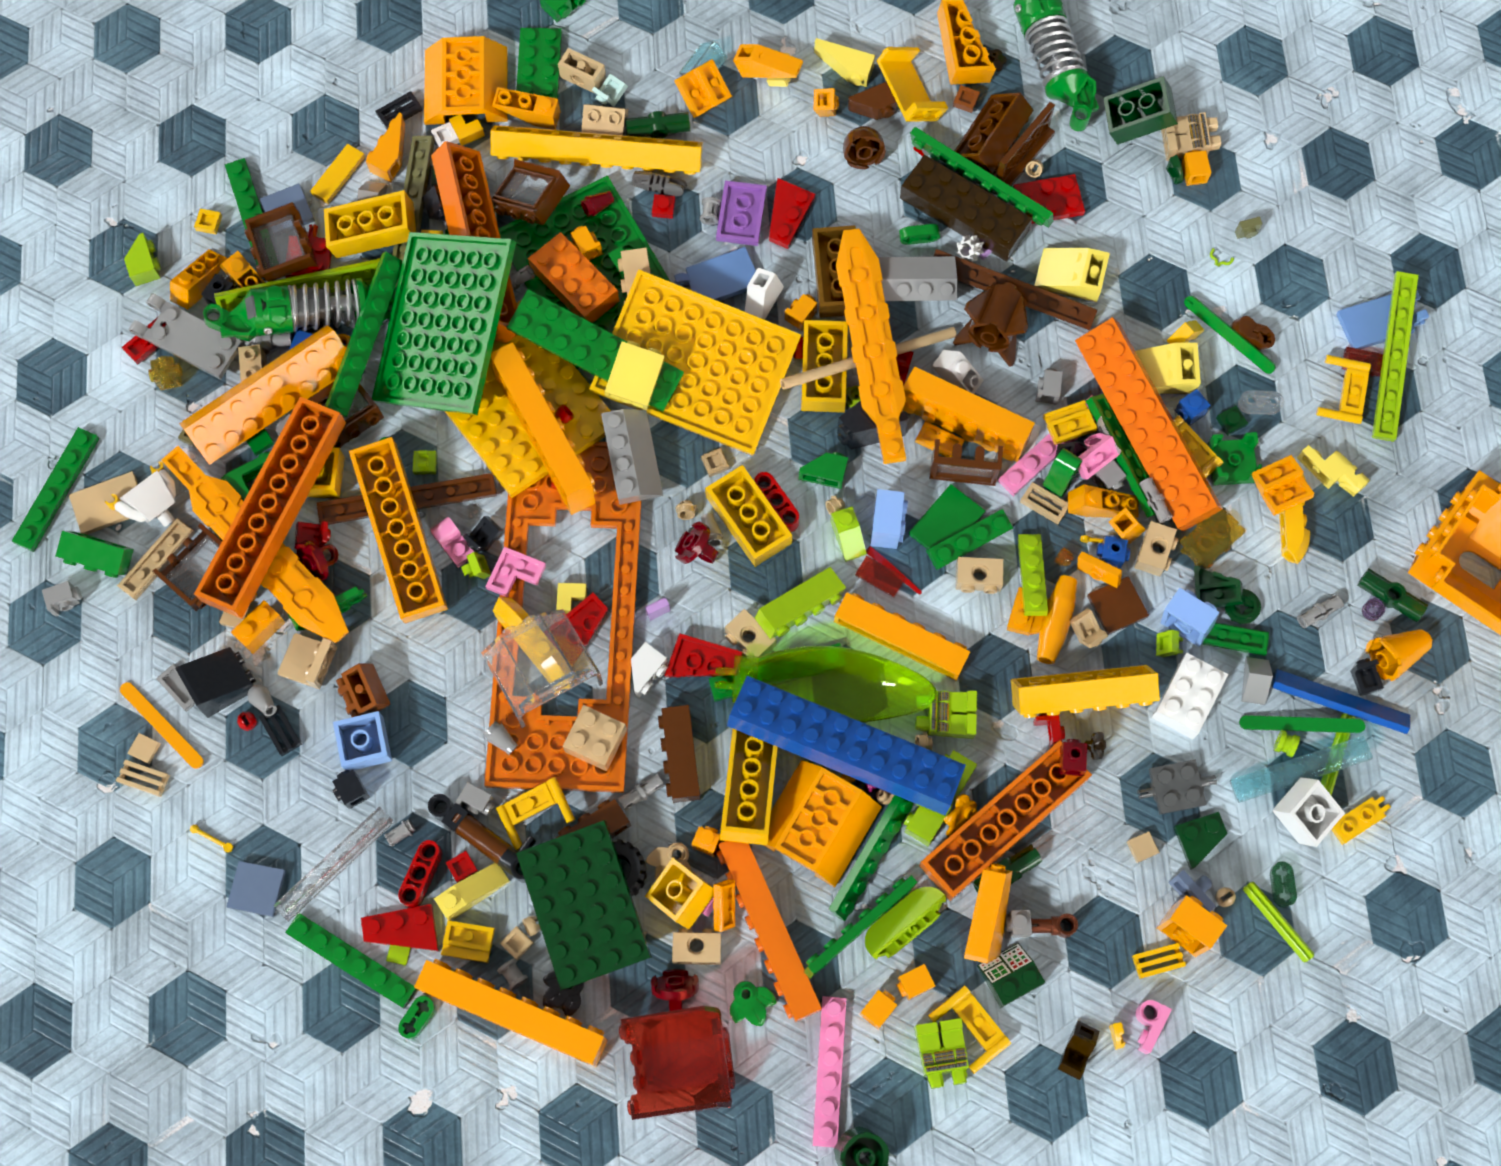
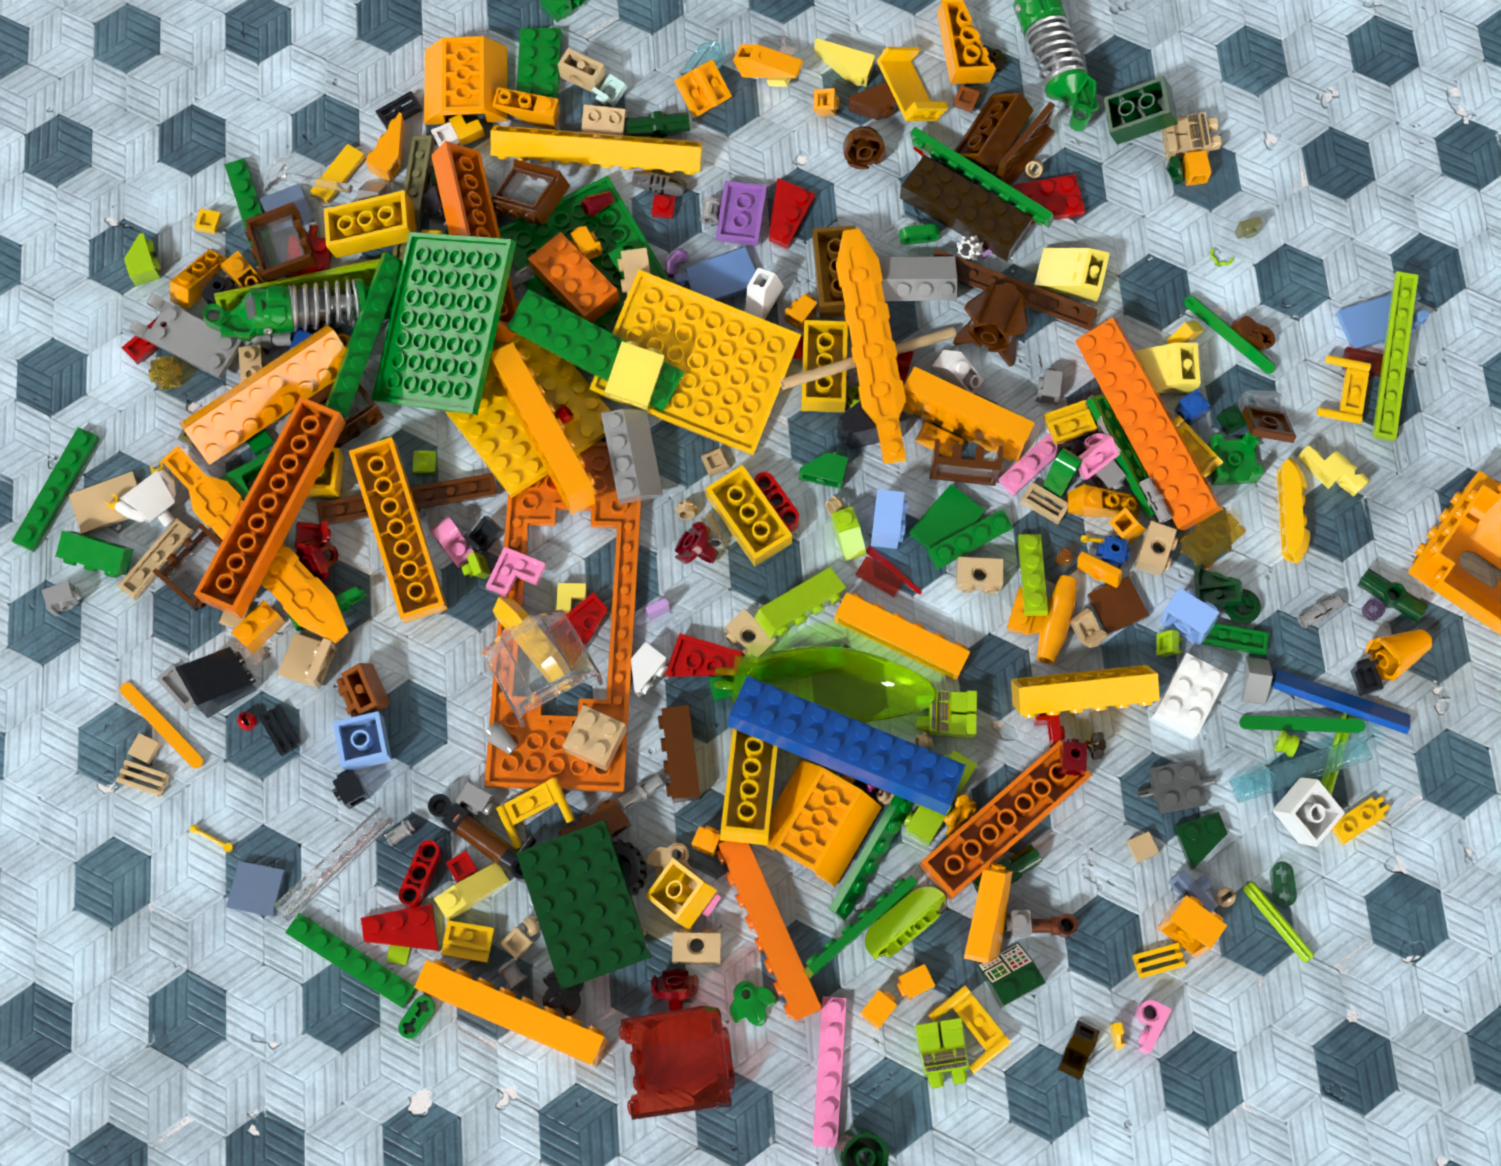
(261, 699): light grey cone -> none
(277, 173): none -> clear piece
(672, 261): none -> medium lavender arm
(724, 905): light orange plate -> none
(1269, 424): none -> reddish brown tile
(1282, 485): light orange slope -> none

